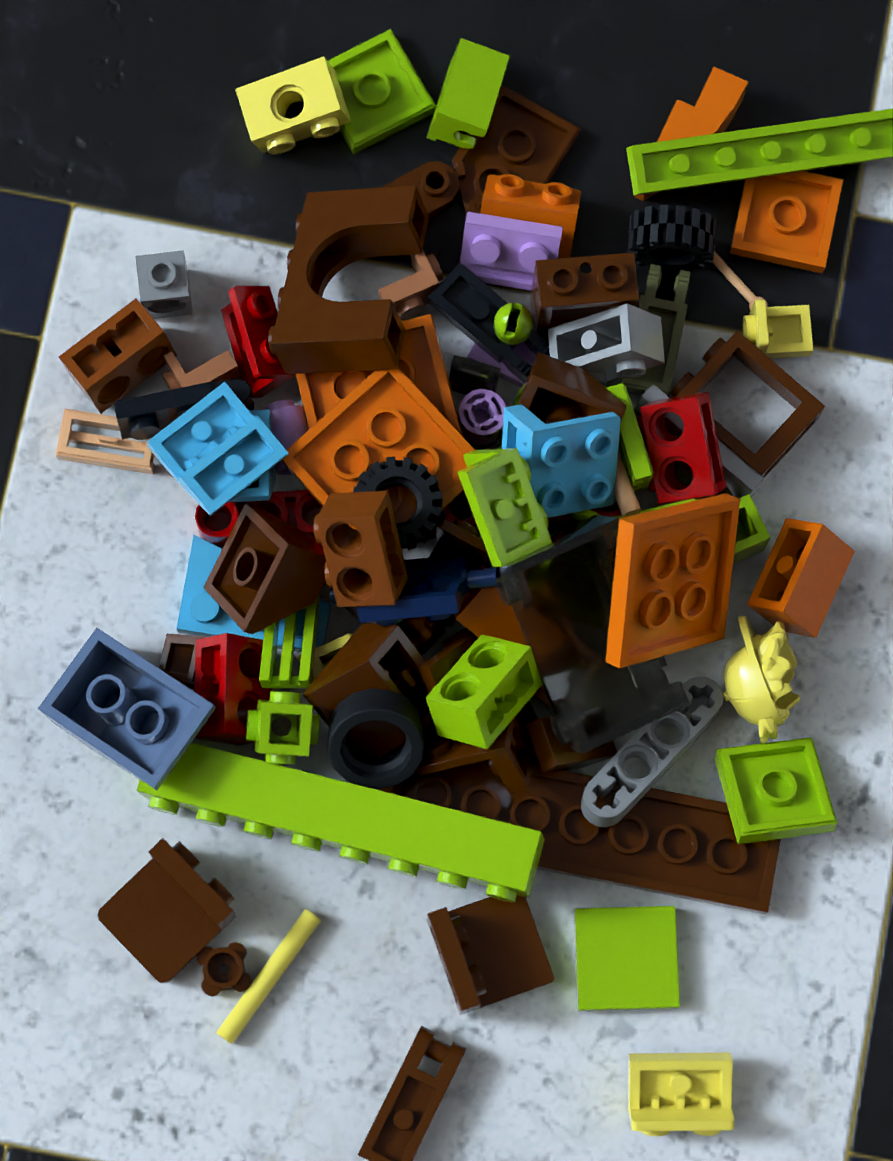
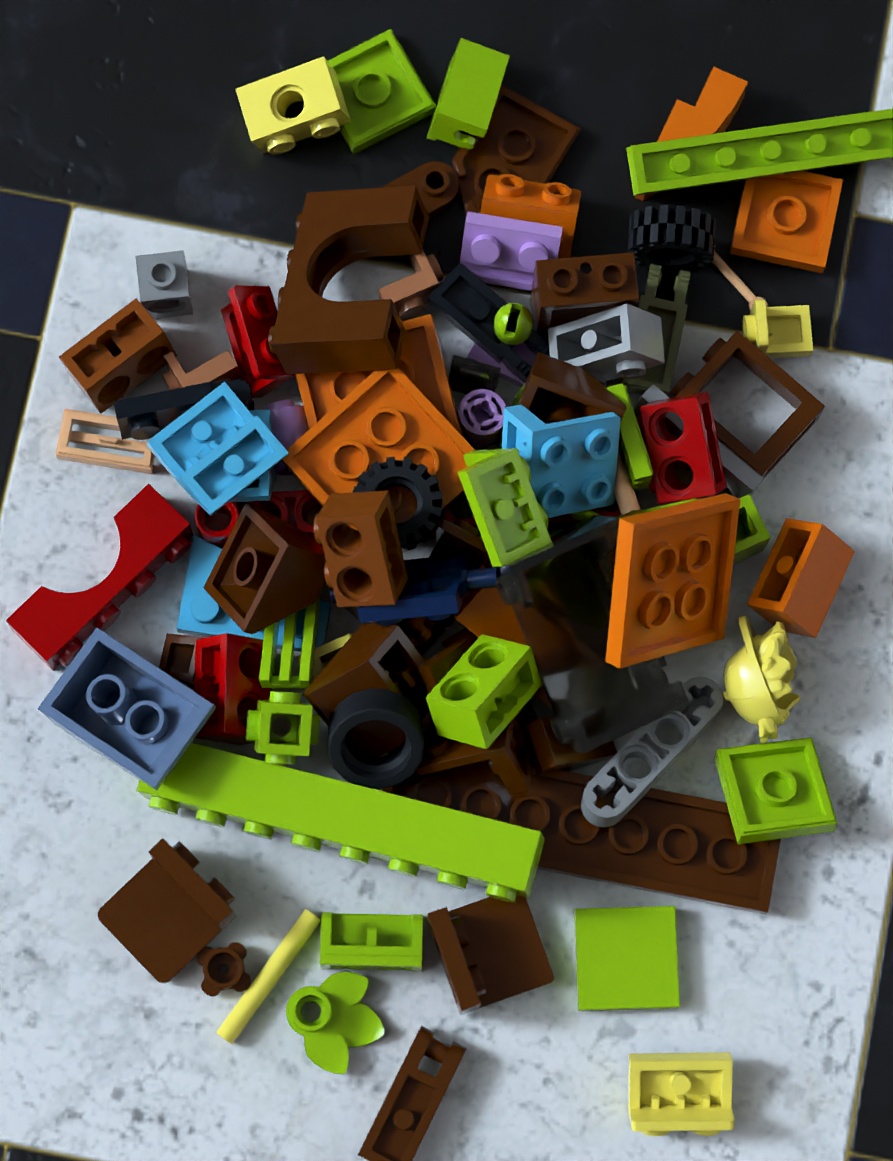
(60, 622): none -> red arch
(342, 1020): none -> lime plate
(371, 941): none -> lime hinge

